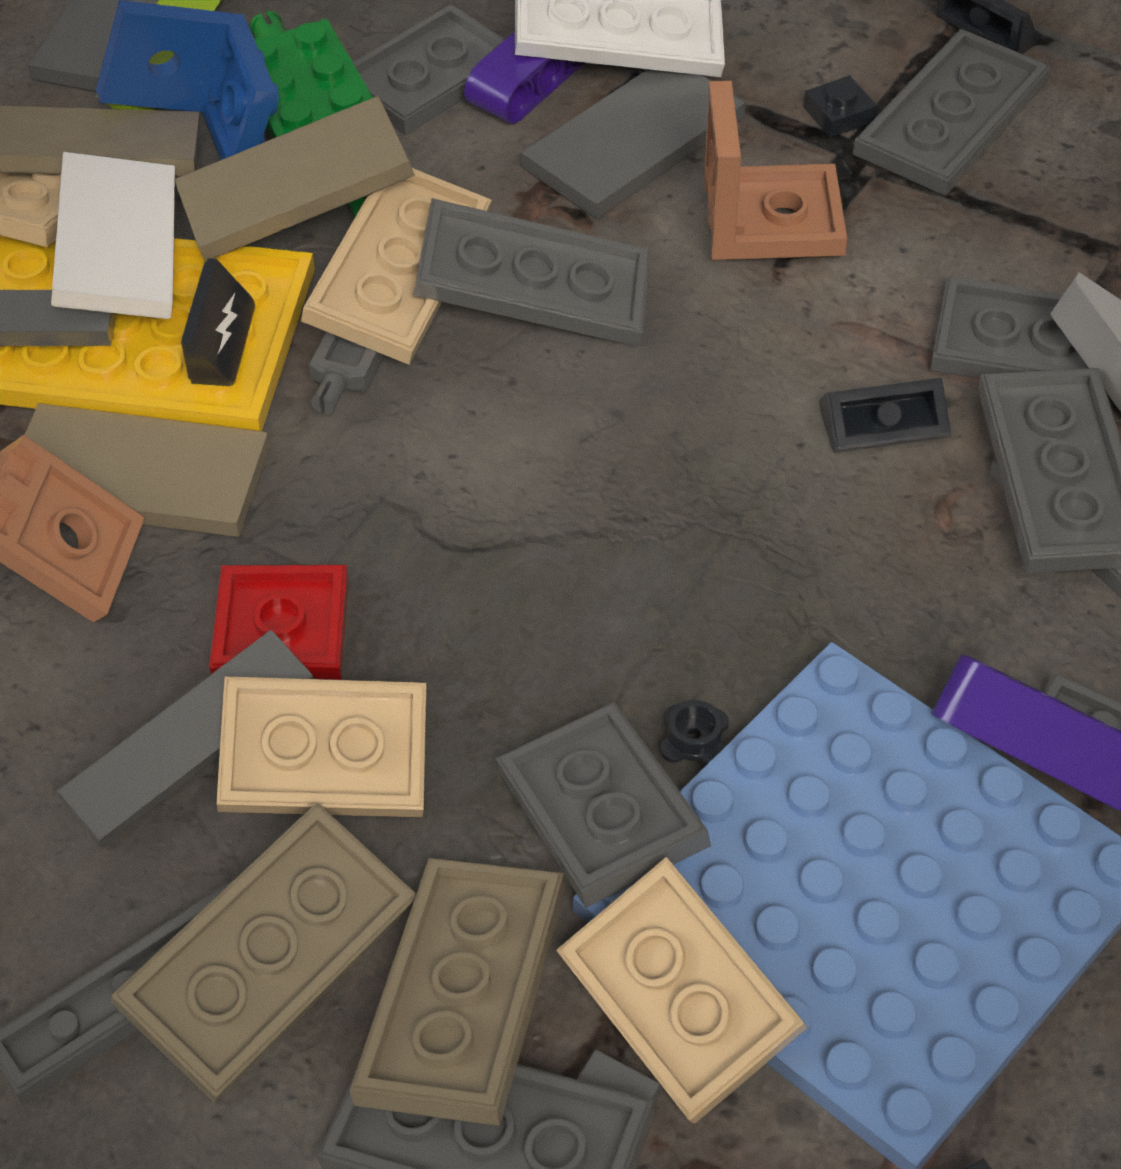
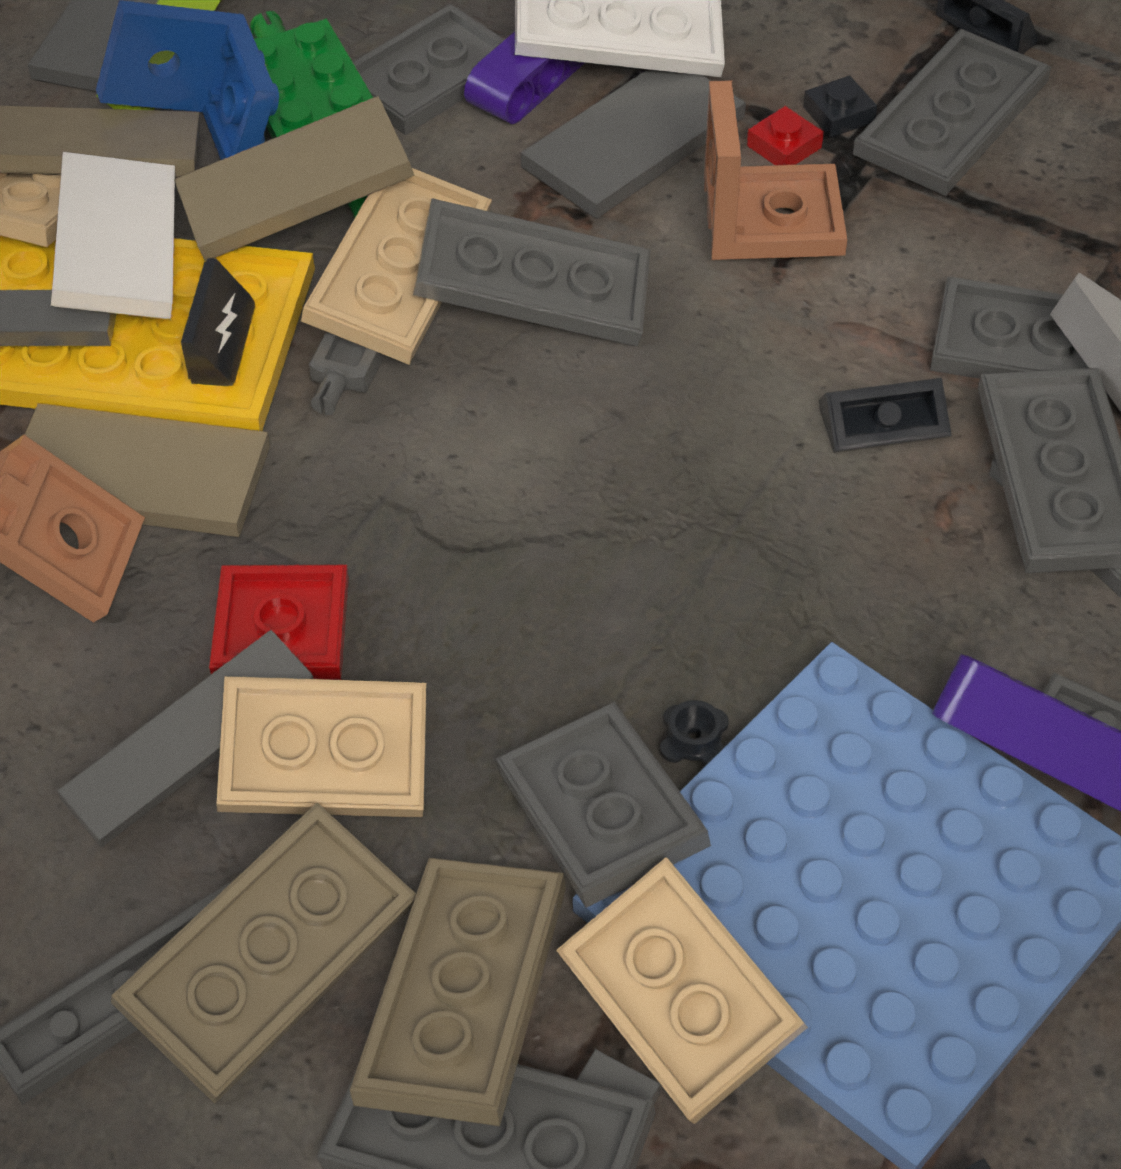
(785, 138): none -> red plate

